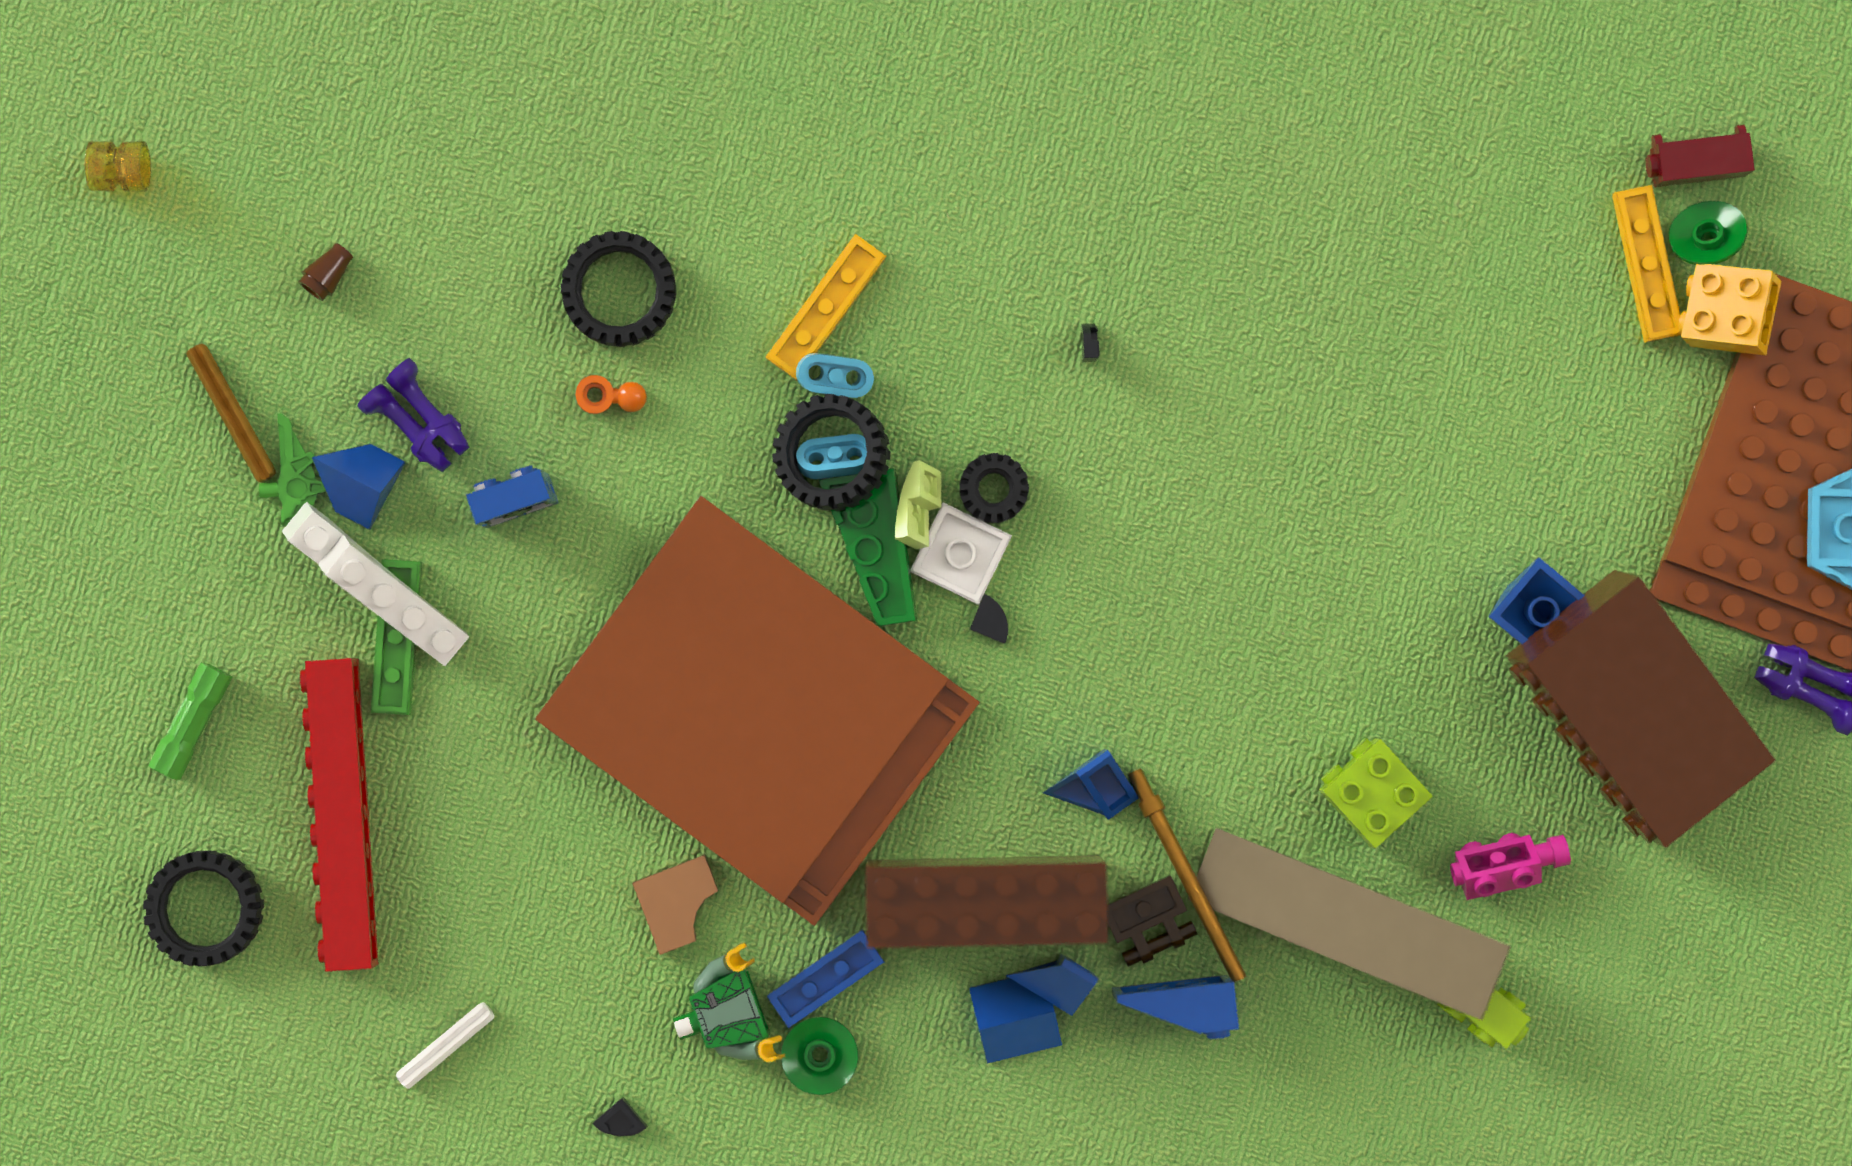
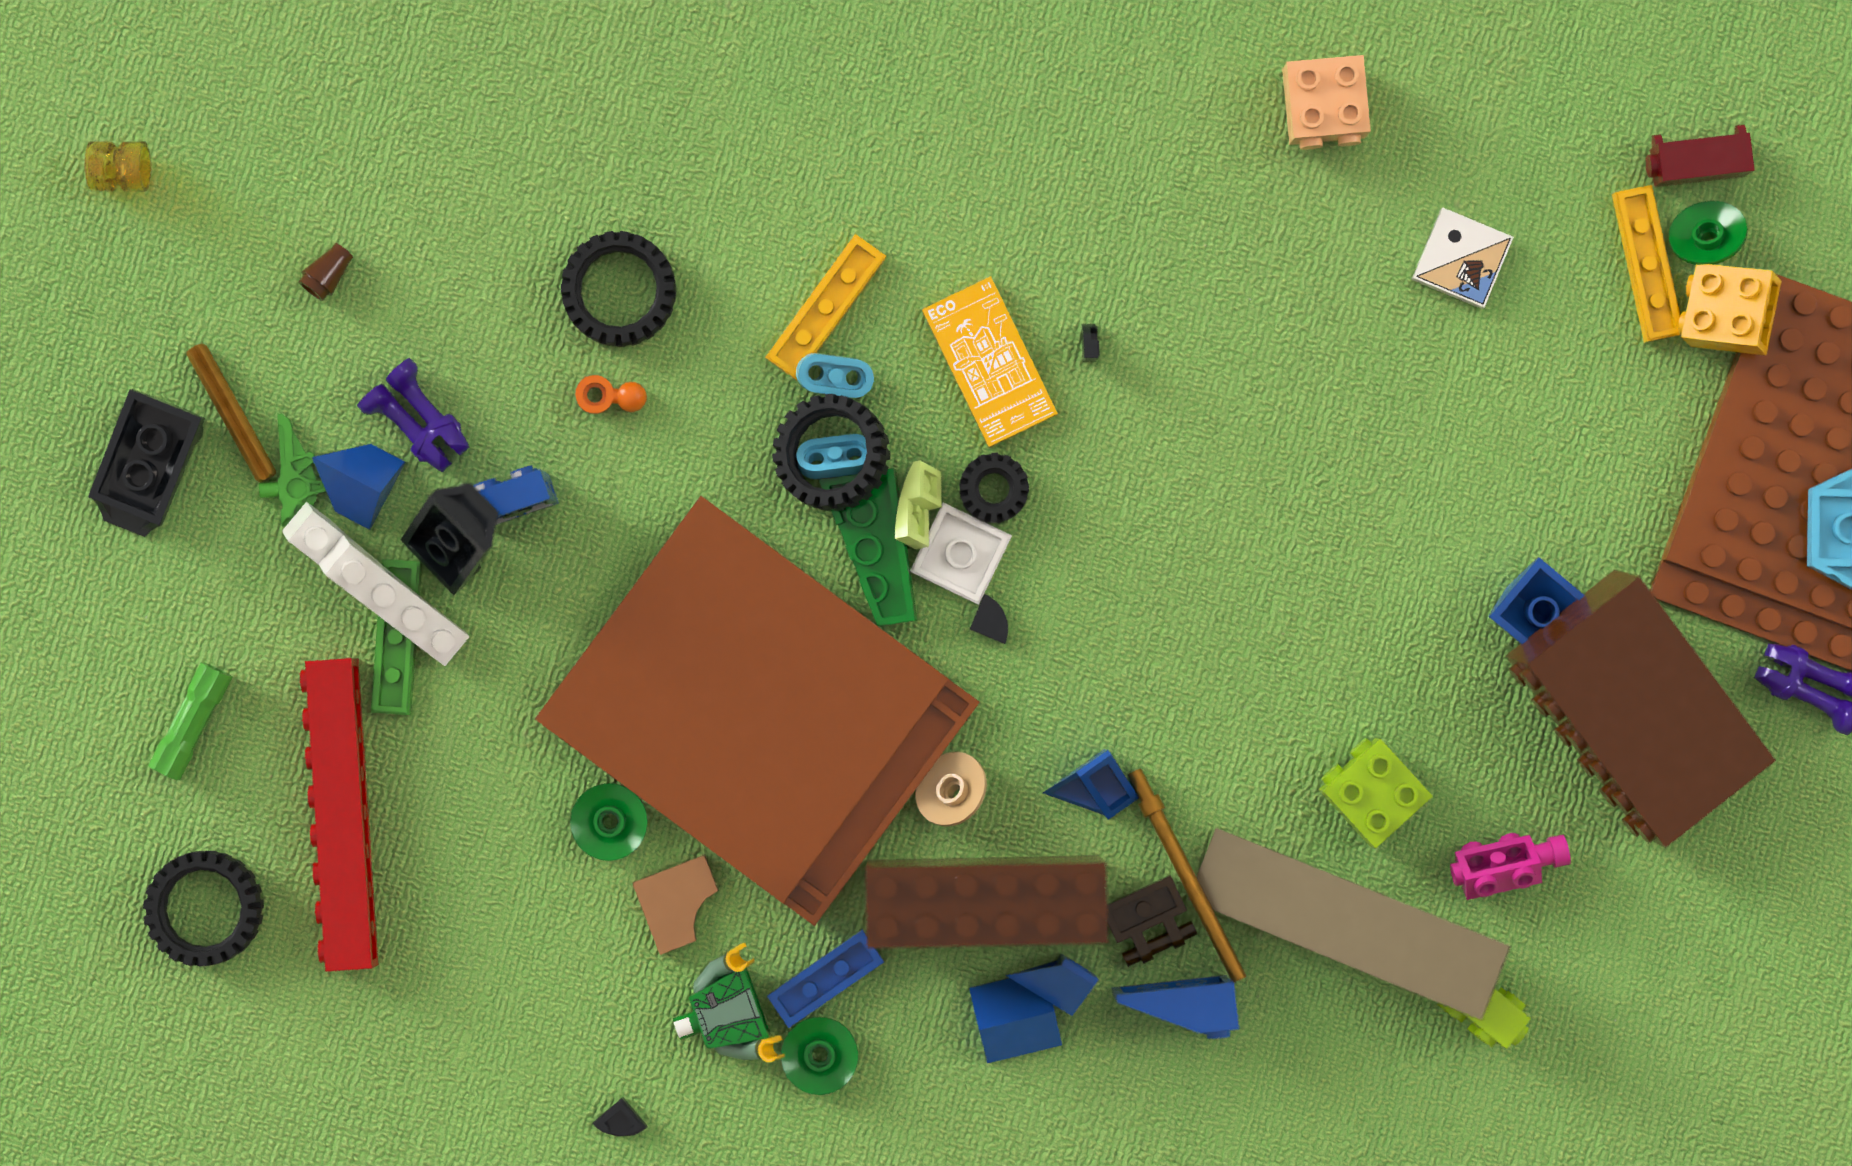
(145, 462): none -> black slope
(445, 1045): white axle -> none
(453, 534): none -> black slope
(589, 827): none -> green dish
(946, 776): none -> tan dish
(989, 362): none -> yellow tile
(1326, 101): none -> light nougat brick
(1462, 258): none -> tile

